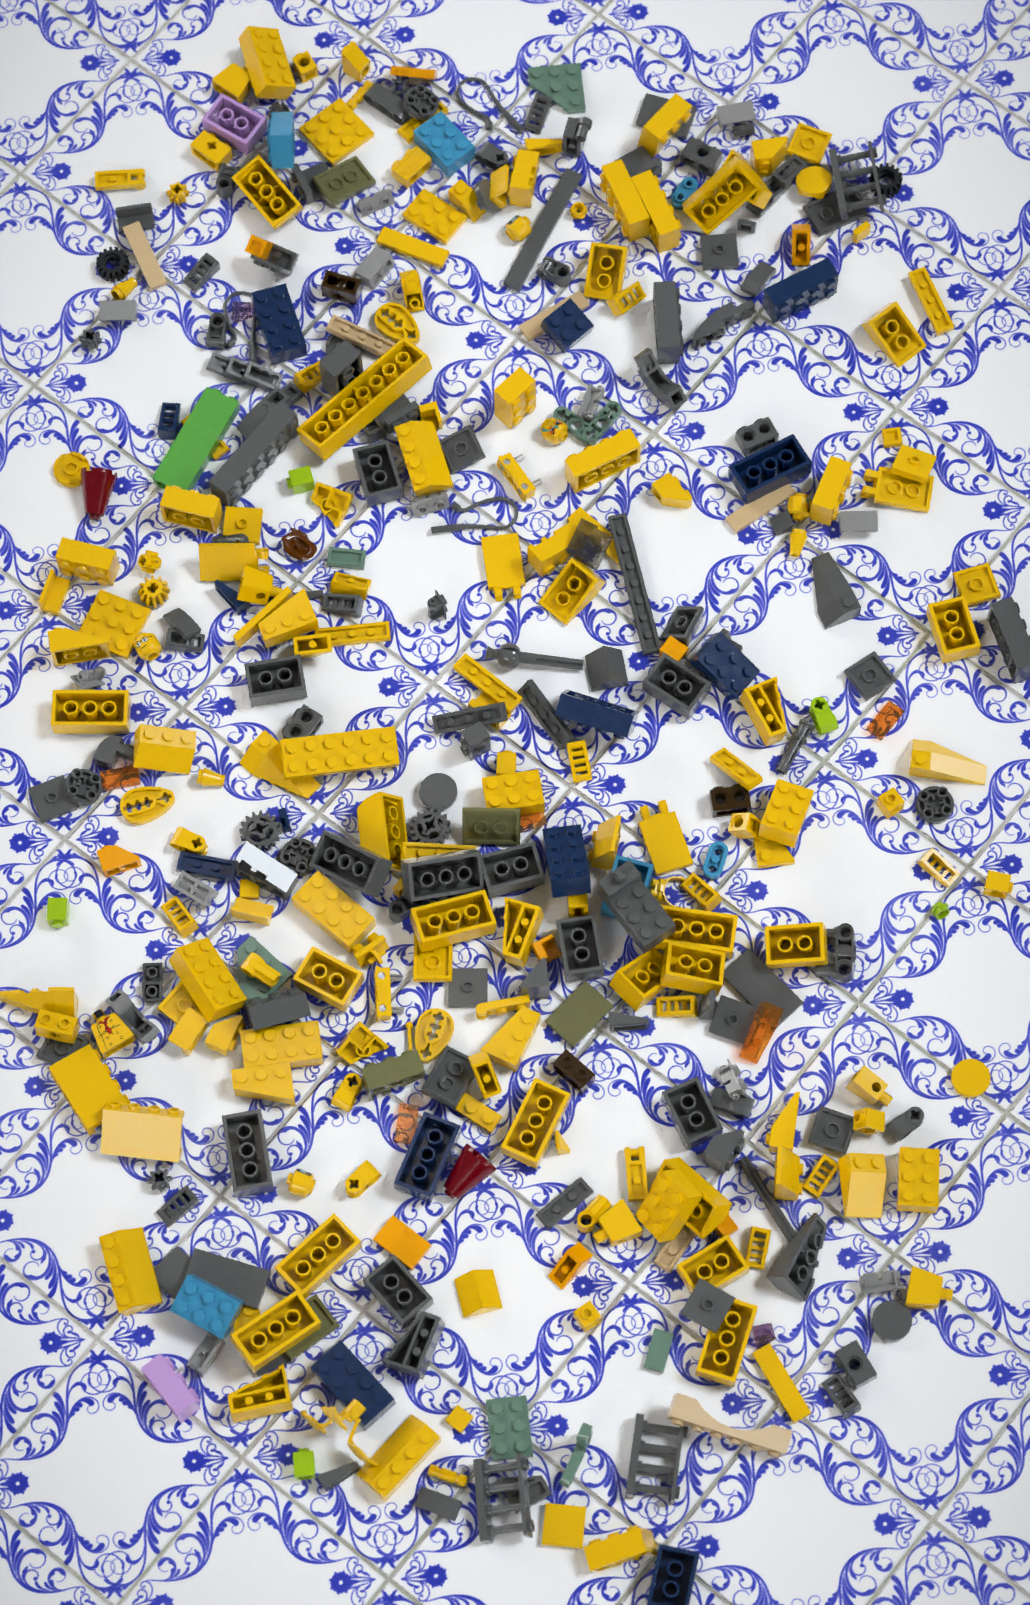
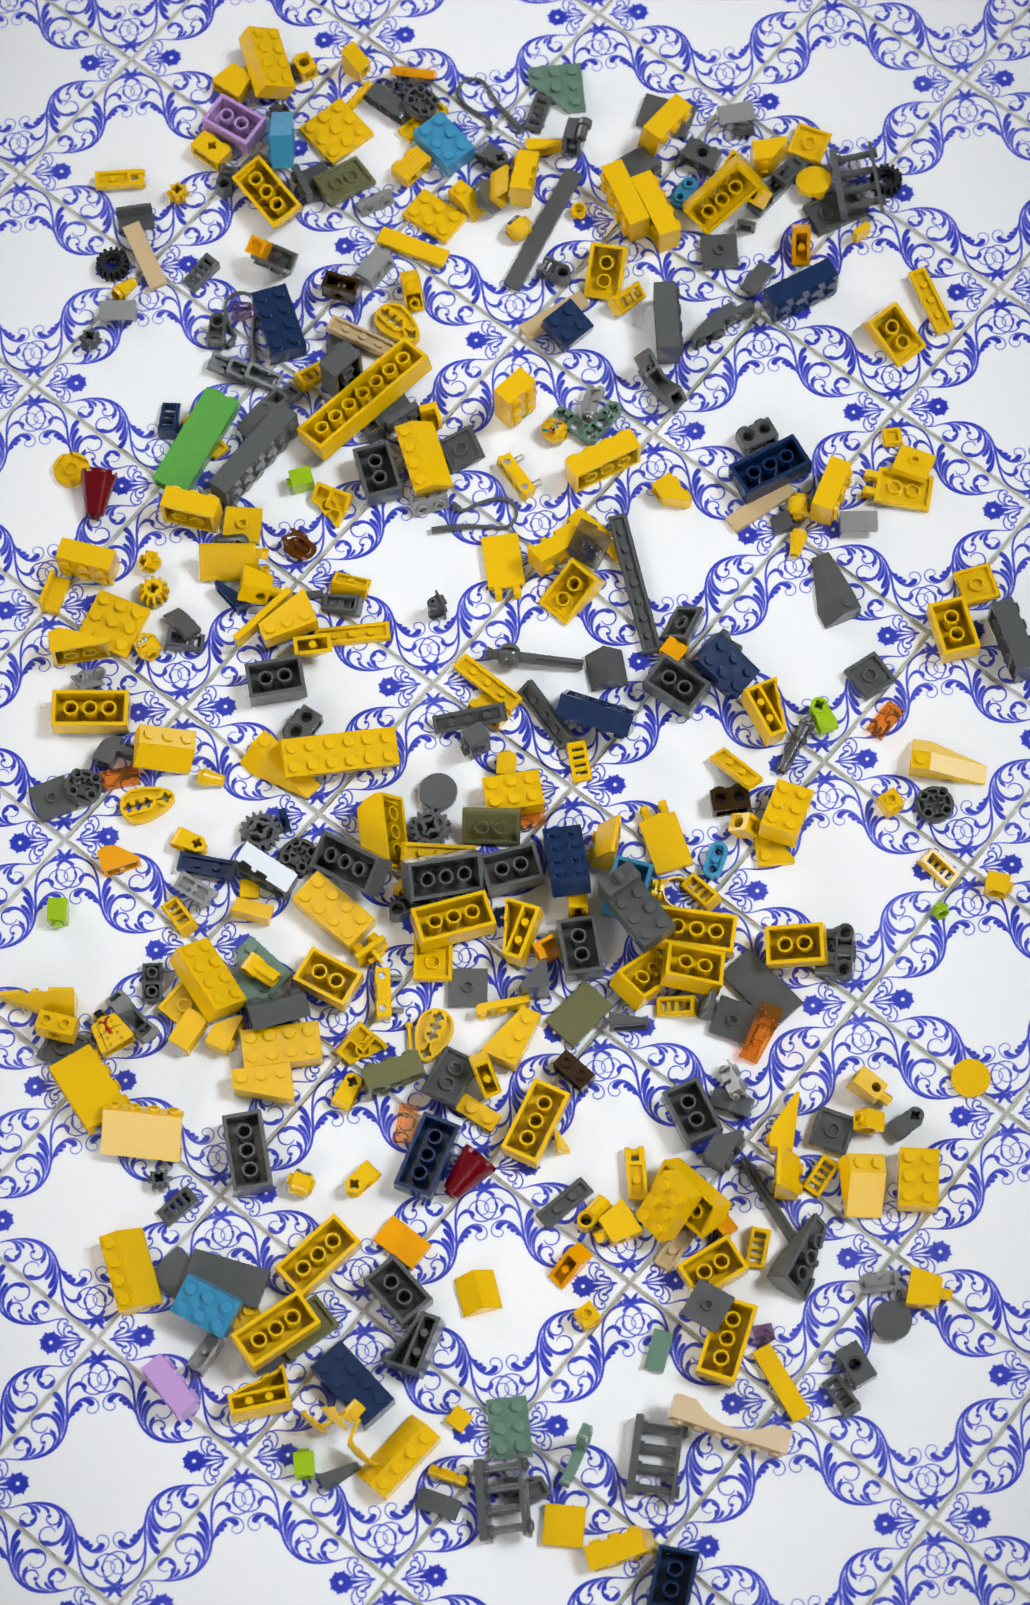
(346, 558): sand green tile -> none

